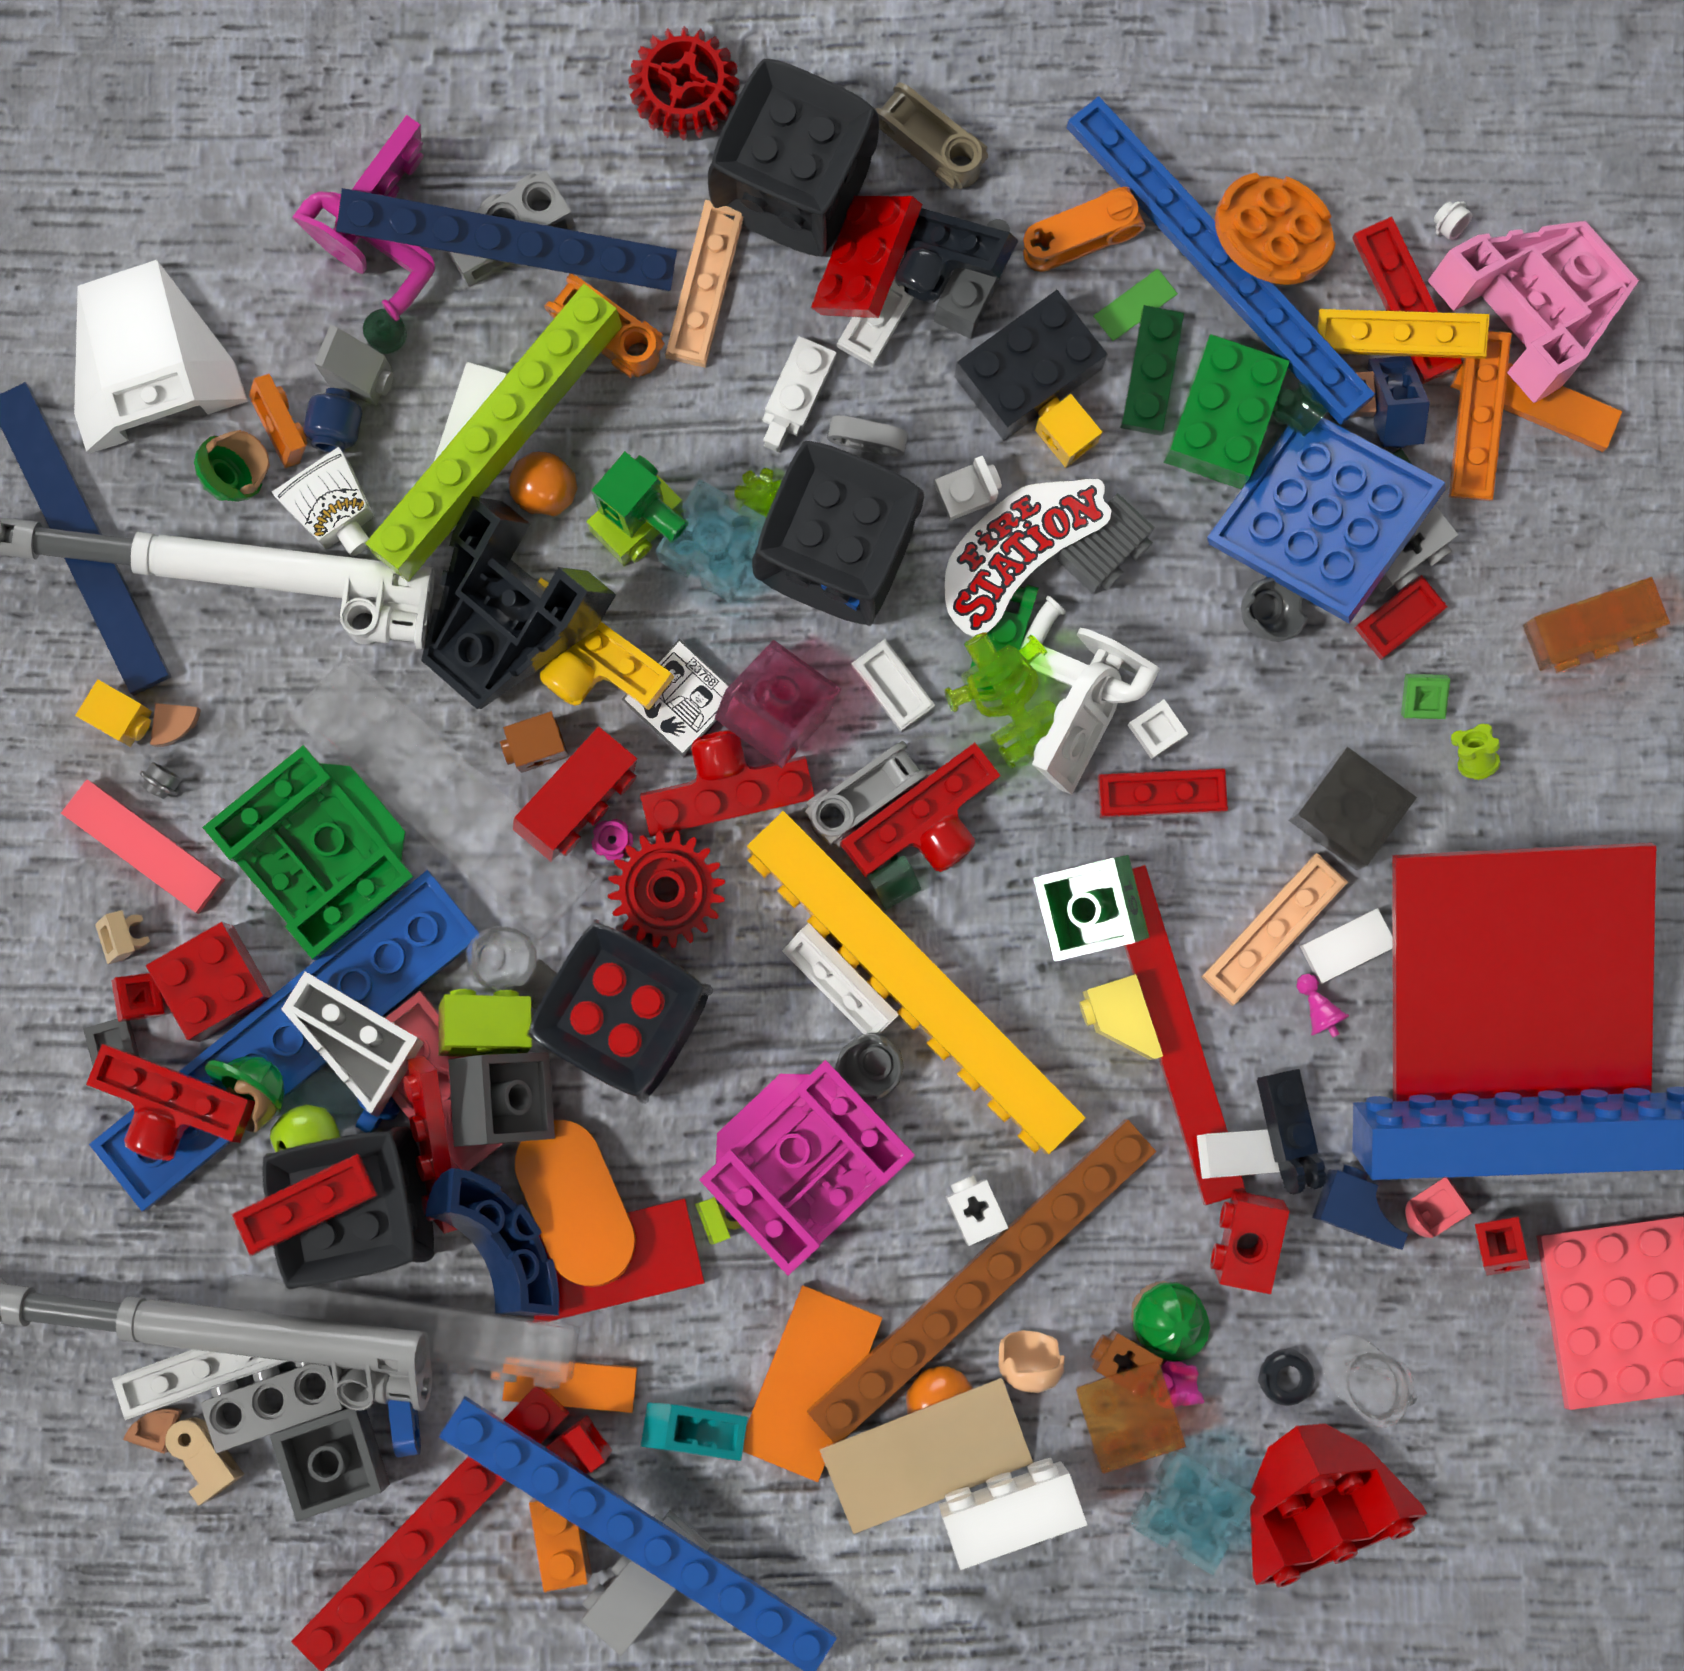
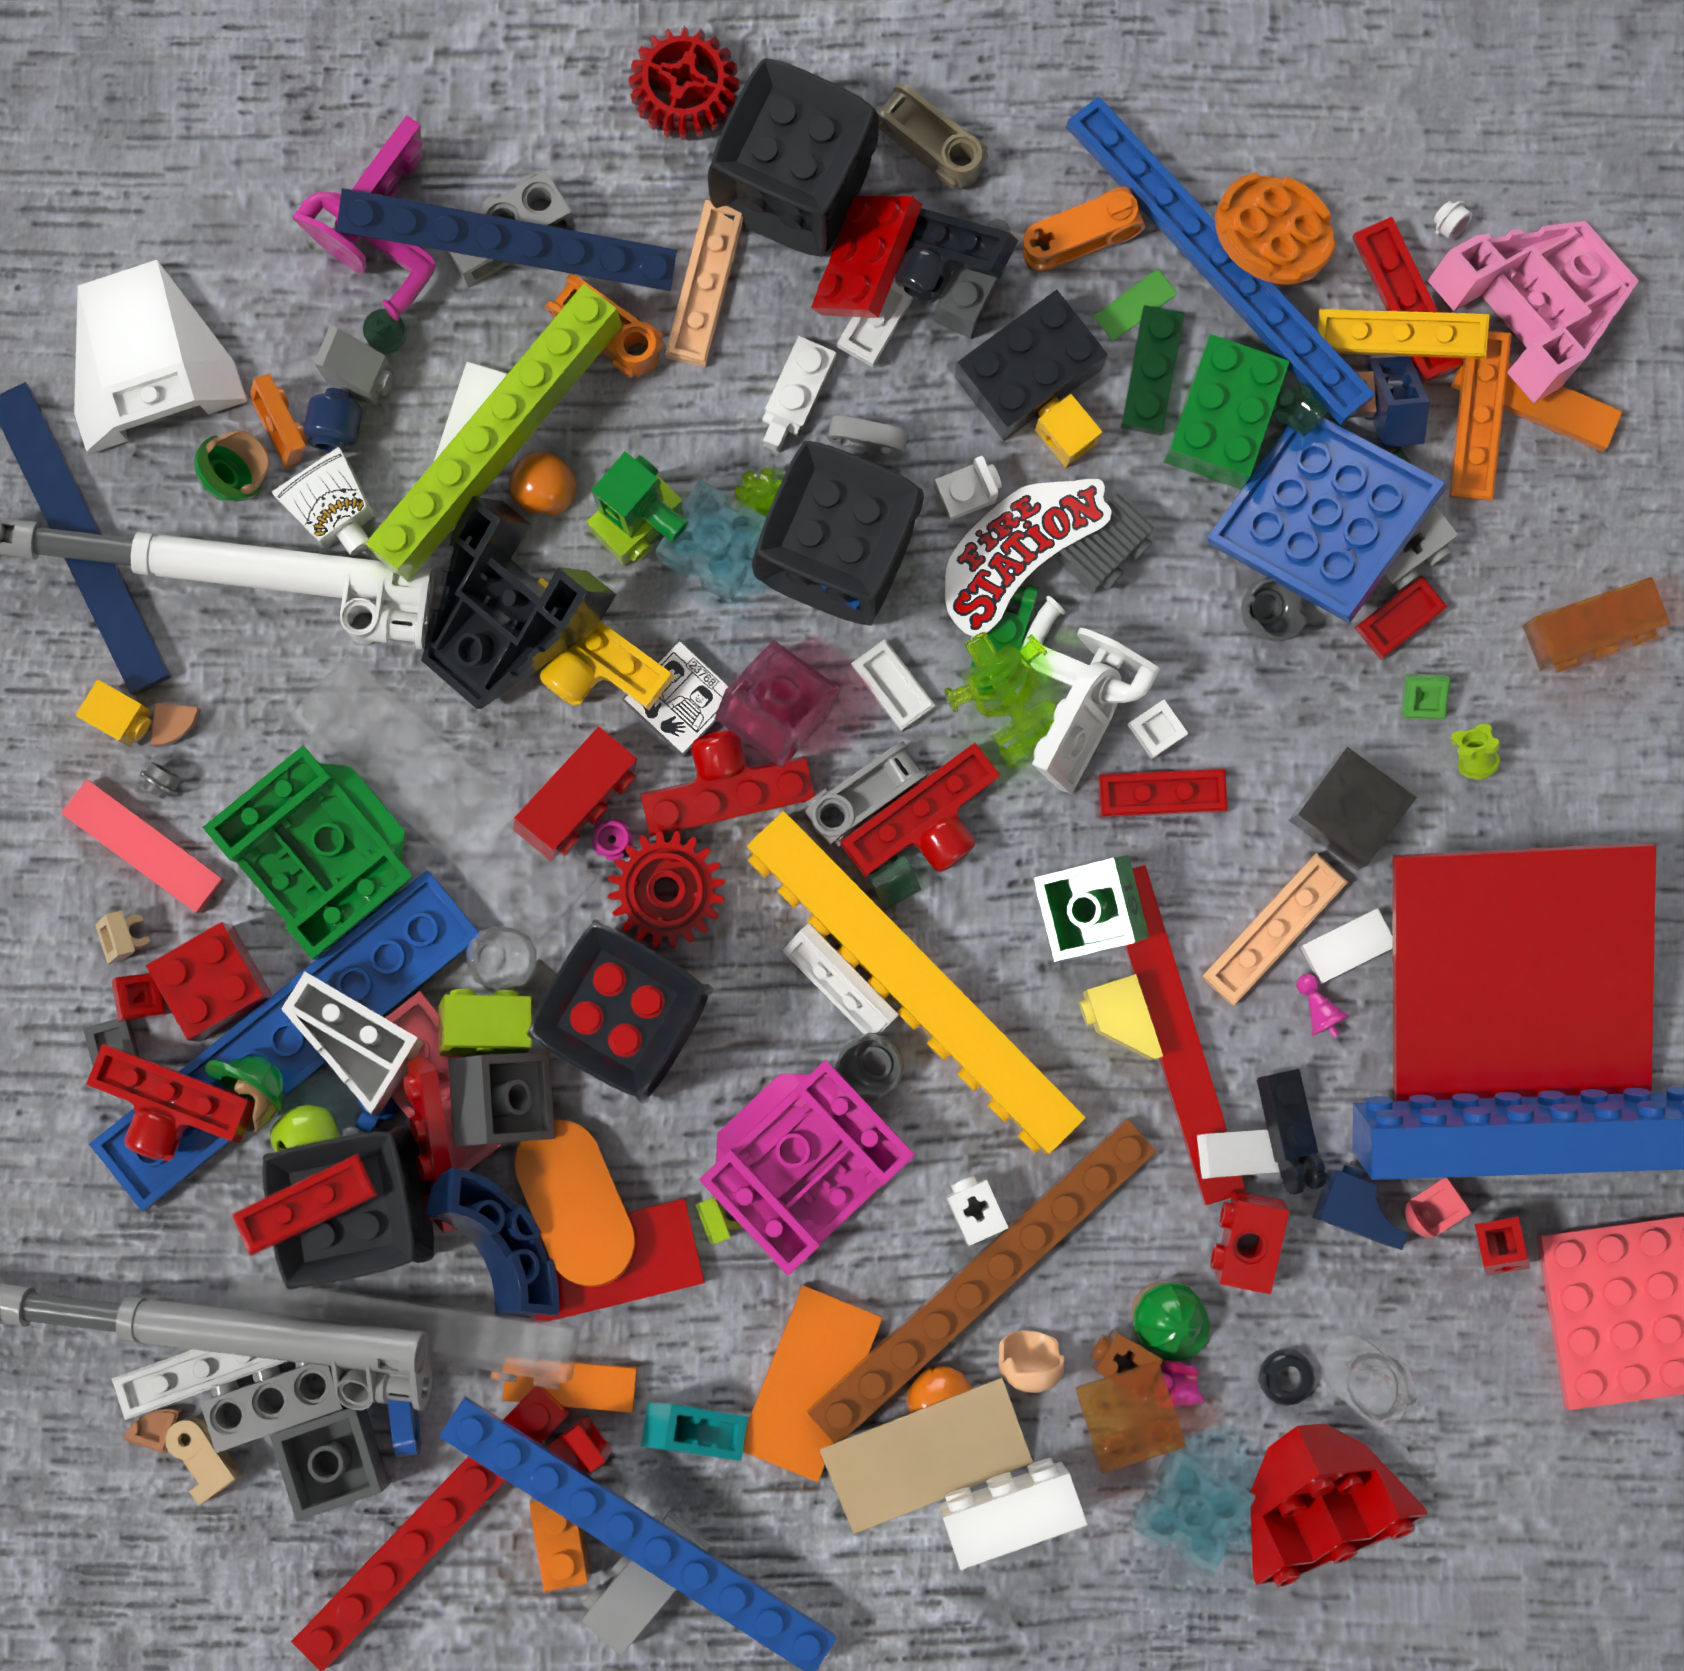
(534, 742): dark orange brick -> none

